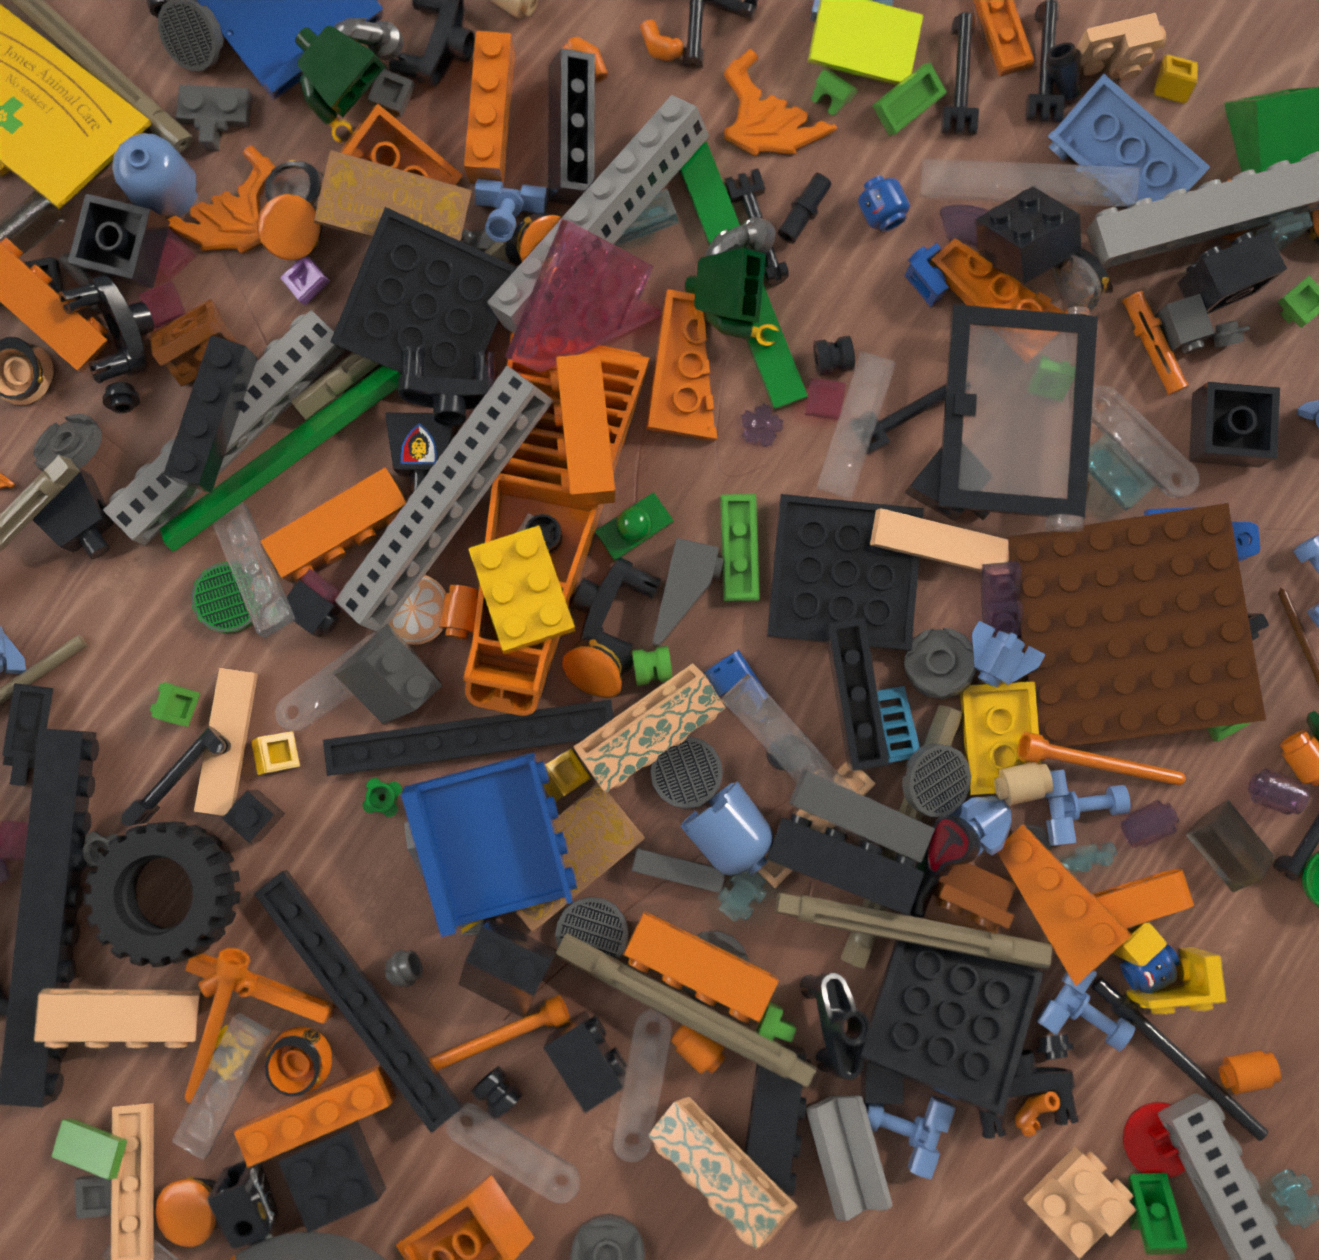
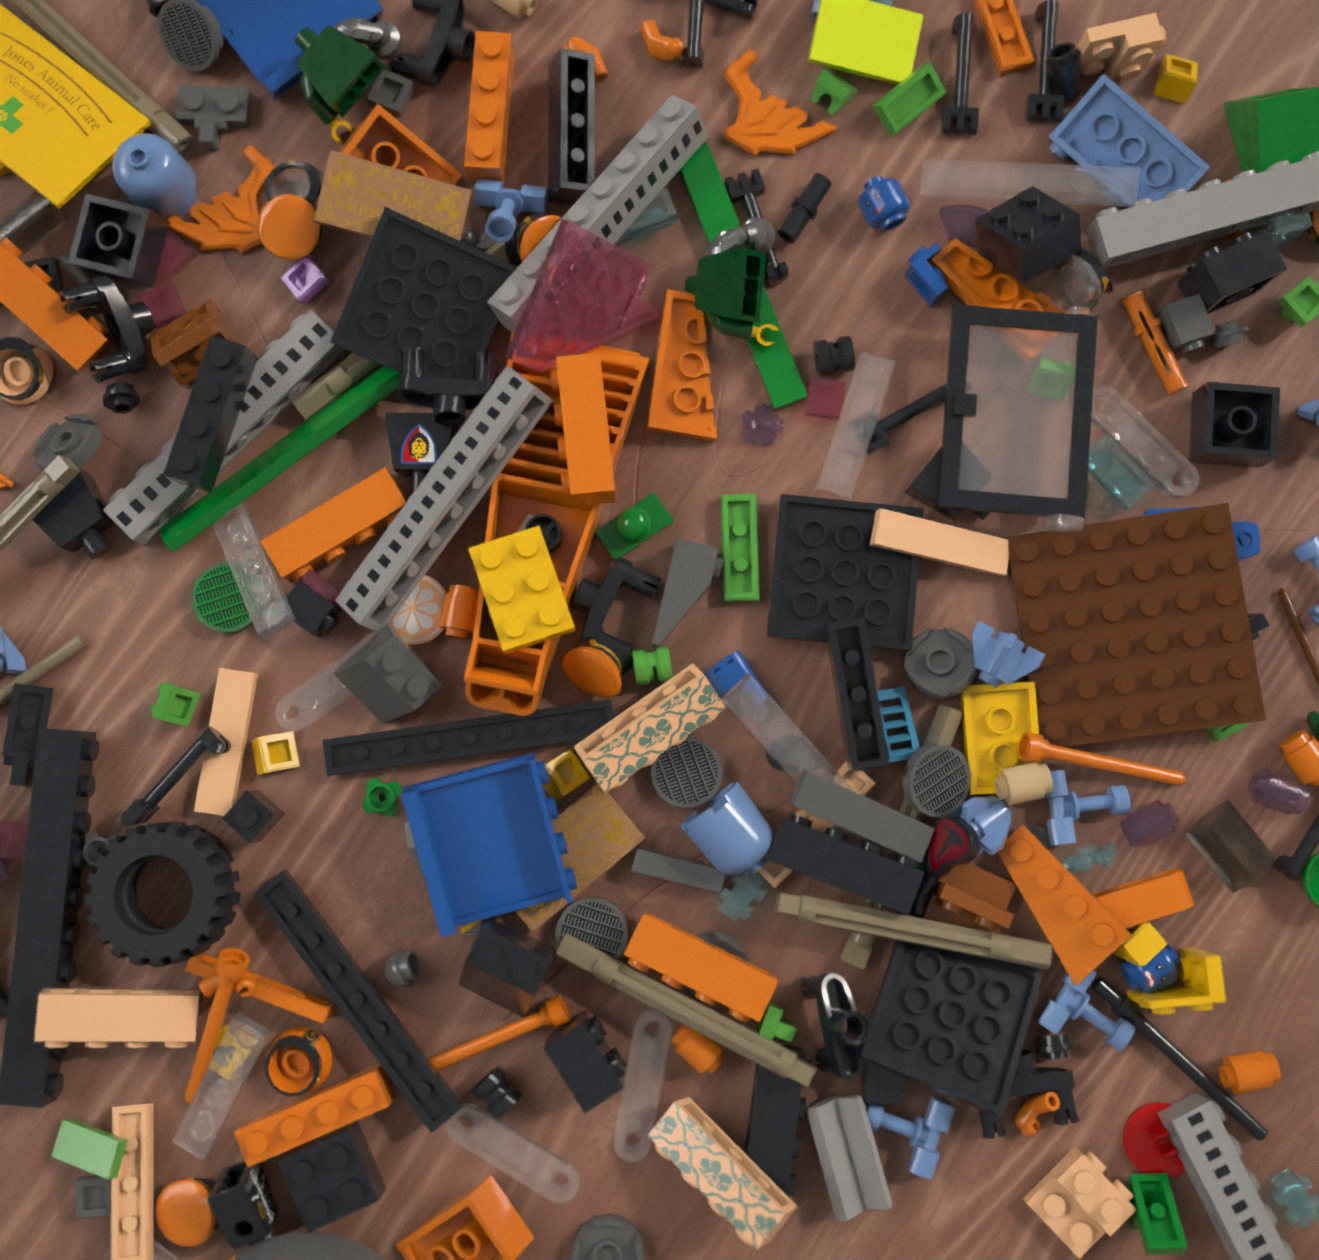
(1001, 597): clear purple slope -> none

